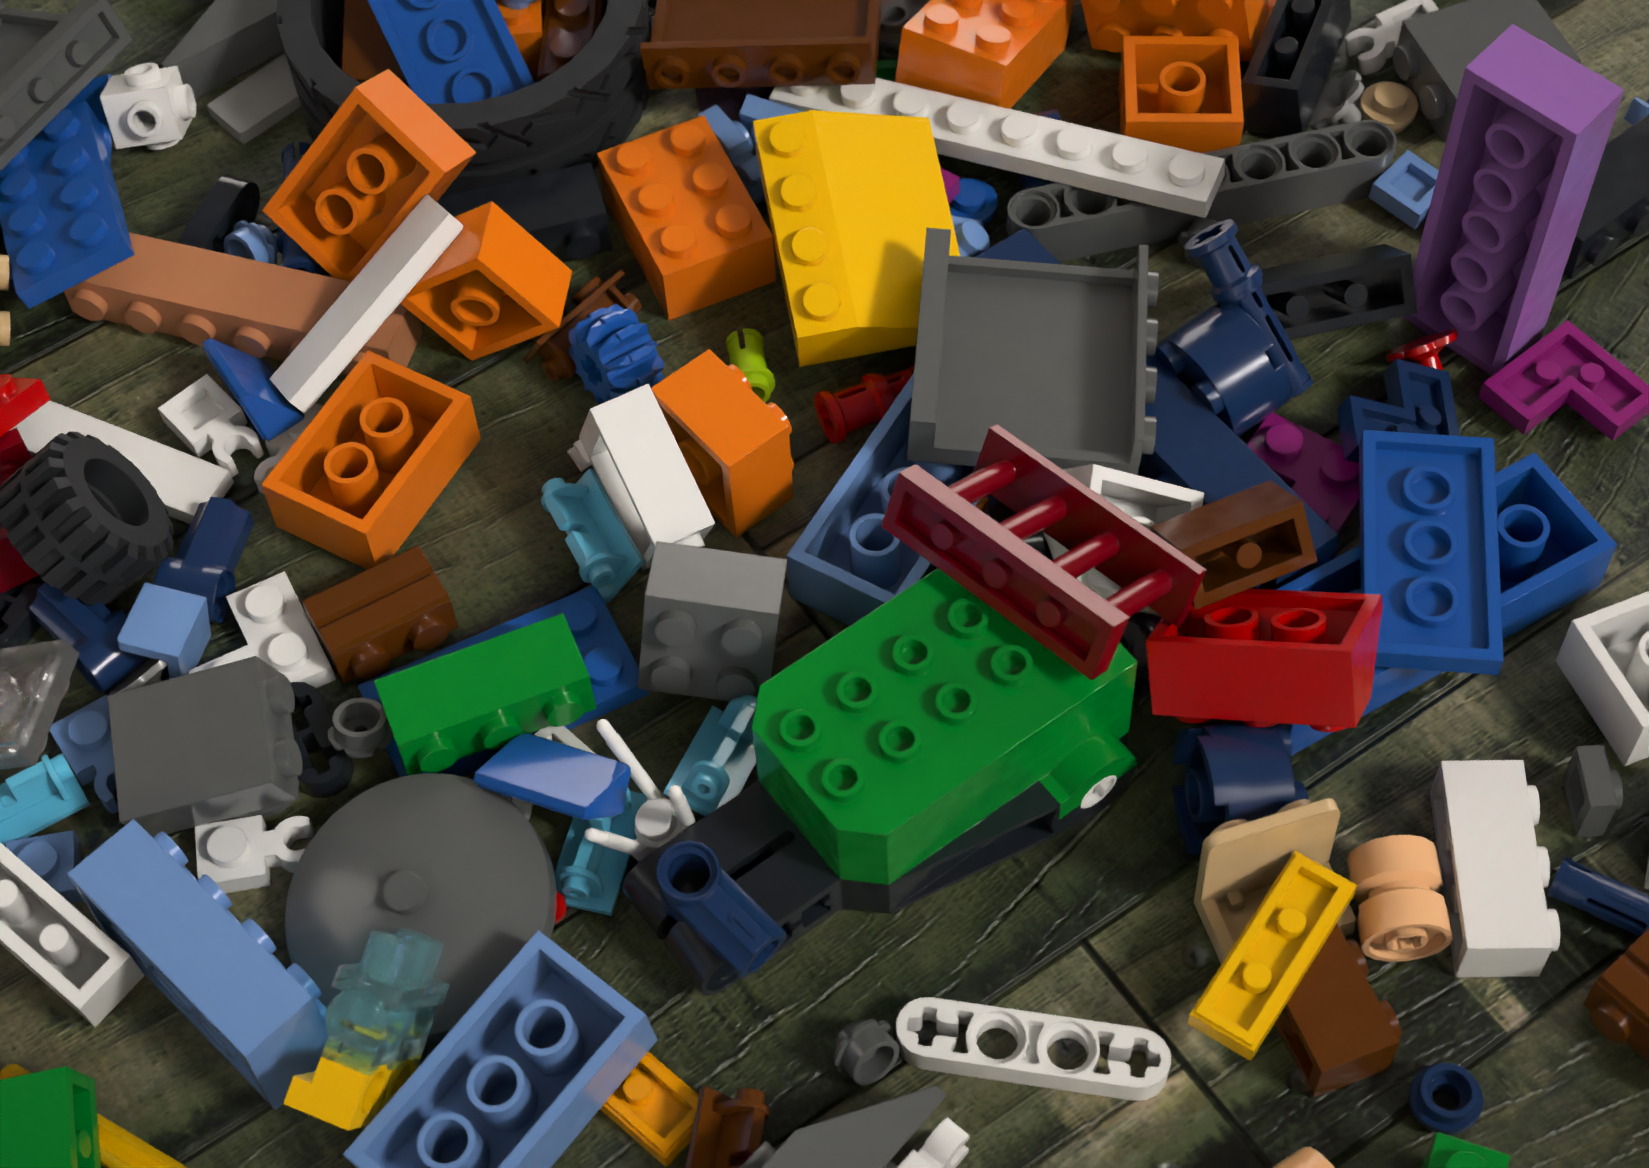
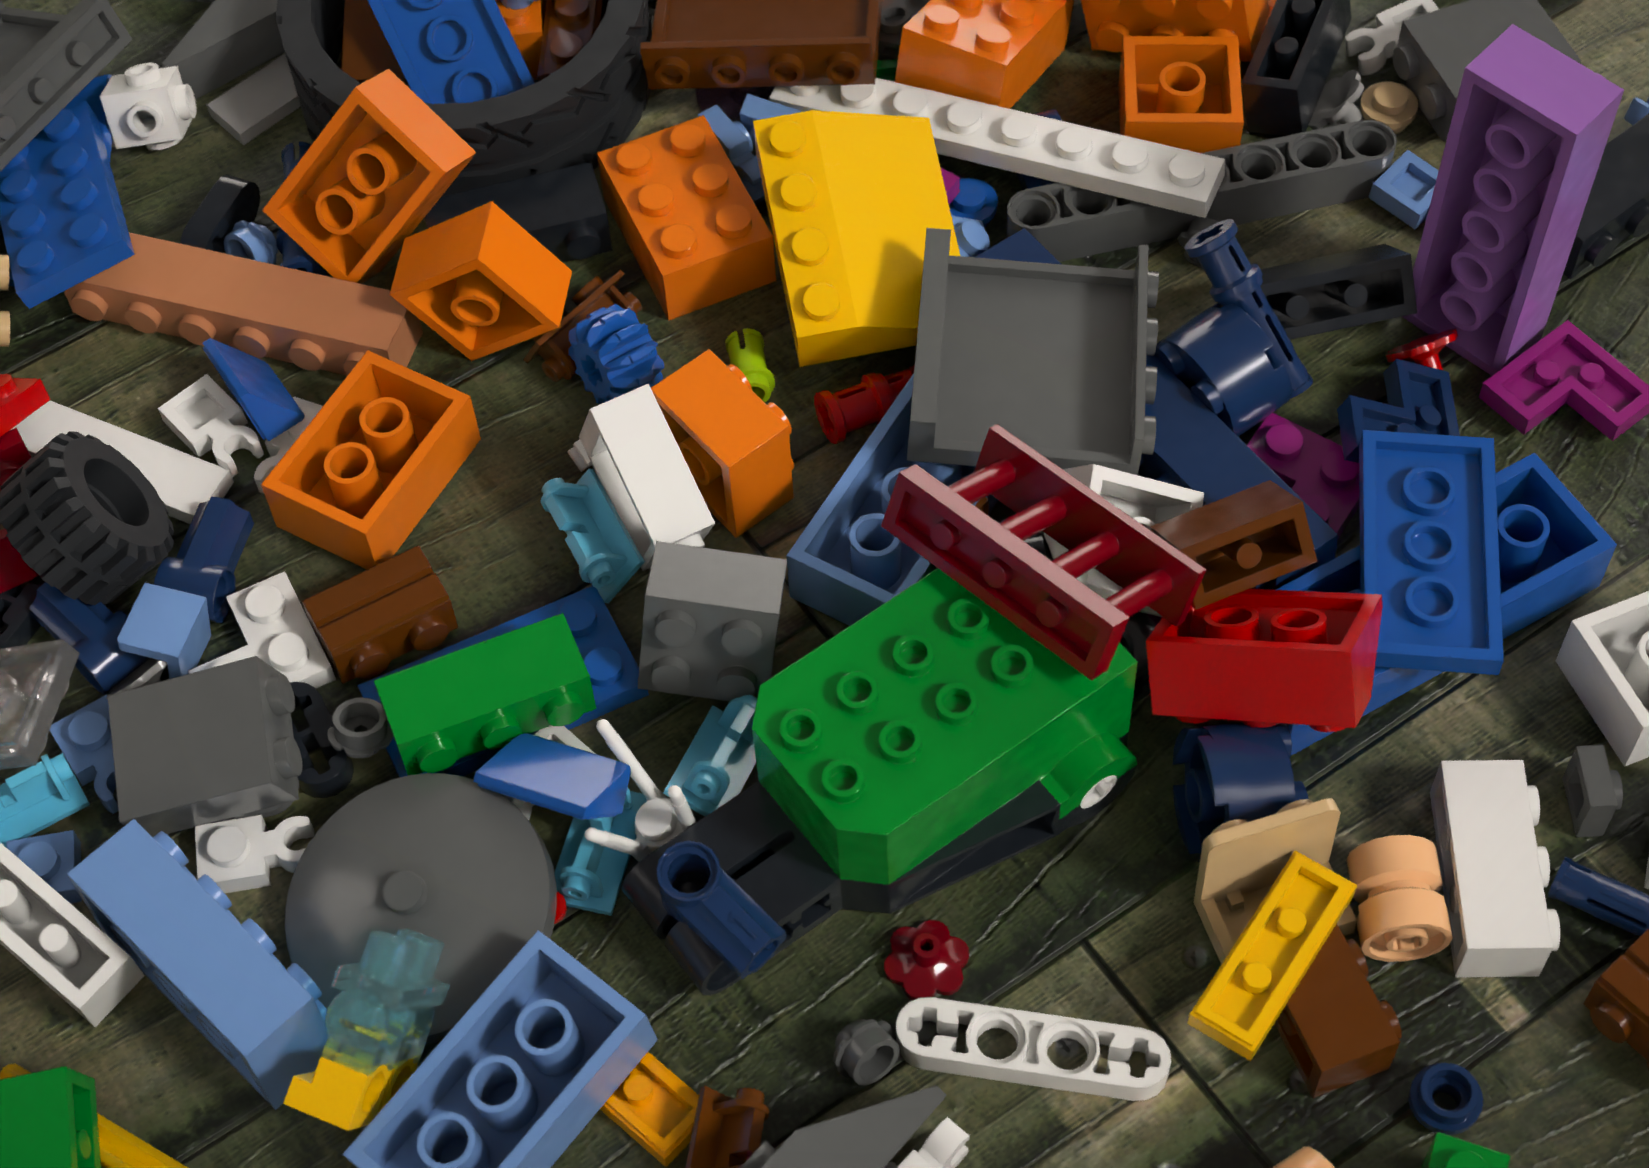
(366, 303): white tile -> none
(926, 971): none -> dark red plant

